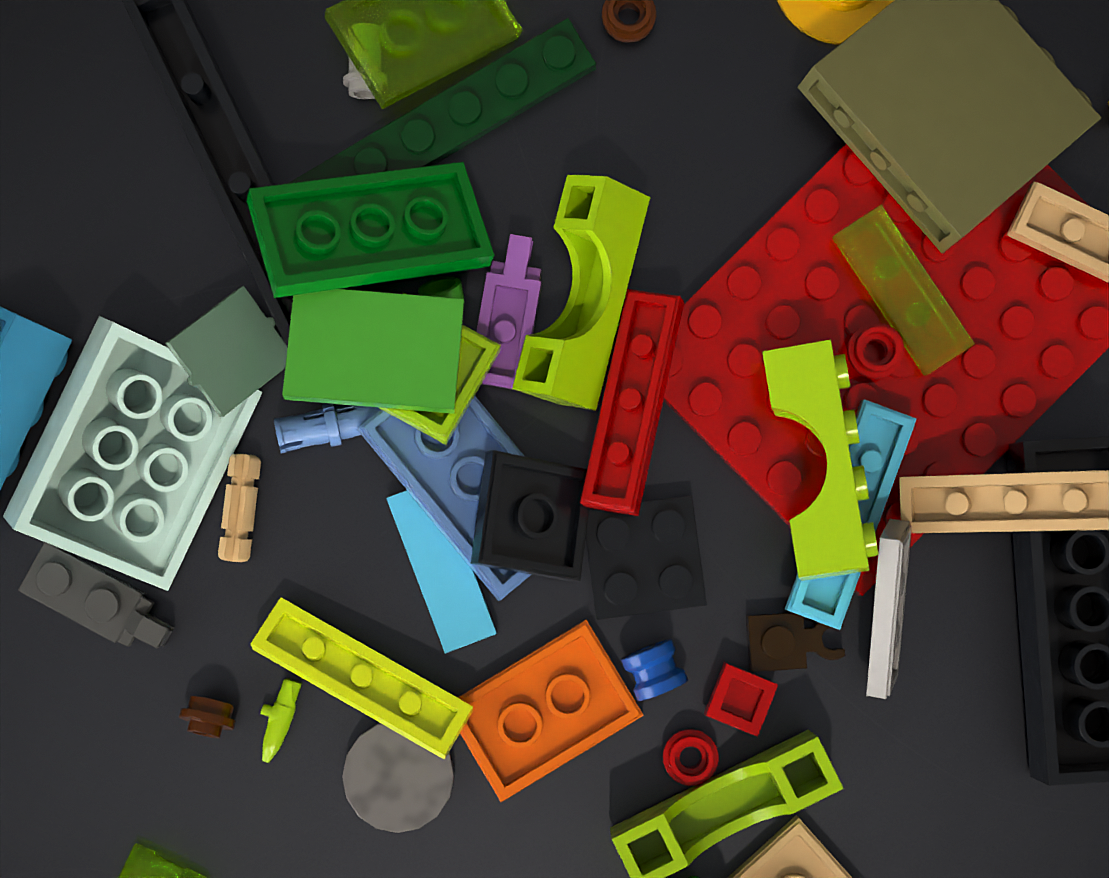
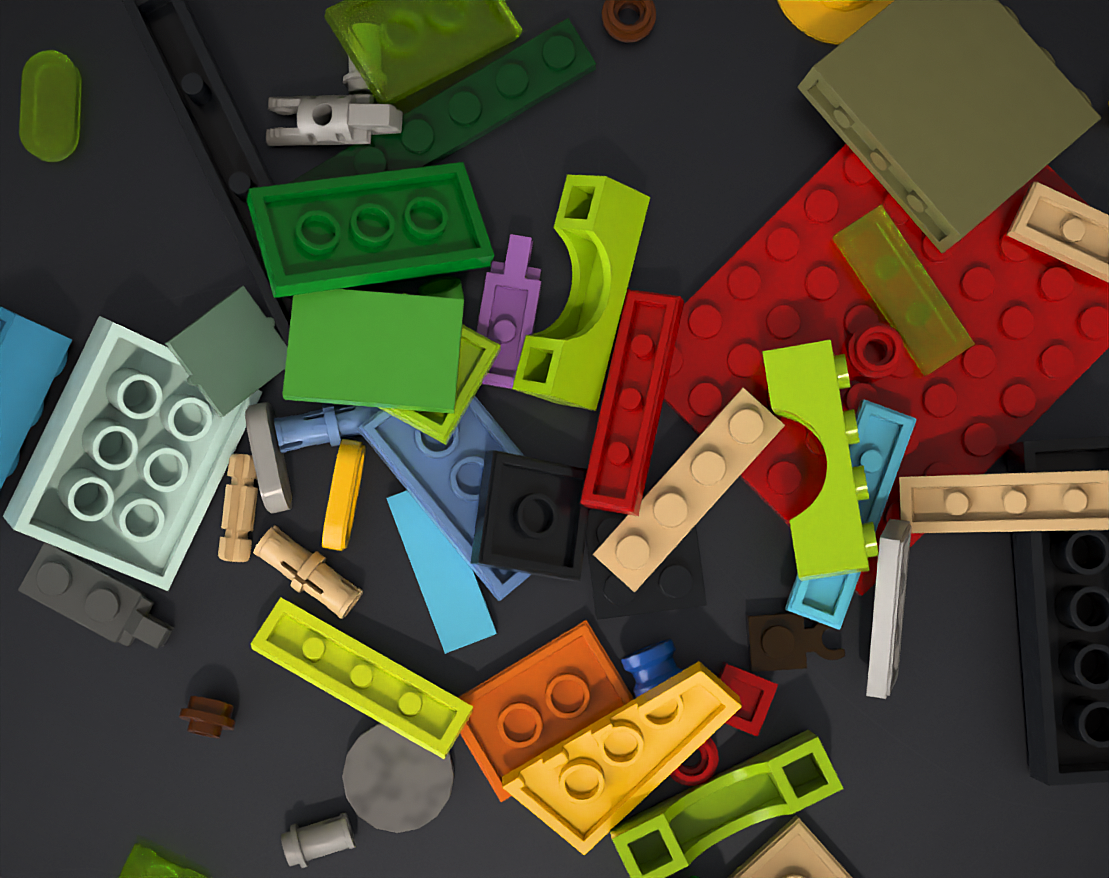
(50, 106): none -> clear neon green tile
(267, 458): none -> light grey tile
(279, 718): lime helmet -> none
(308, 572): none -> tan pin
(317, 840): none -> light grey pin
(332, 120): none -> light grey hinge
(343, 495): none -> yellow tile
(617, 761): none -> yellow wing
(689, 489): none -> tan plate

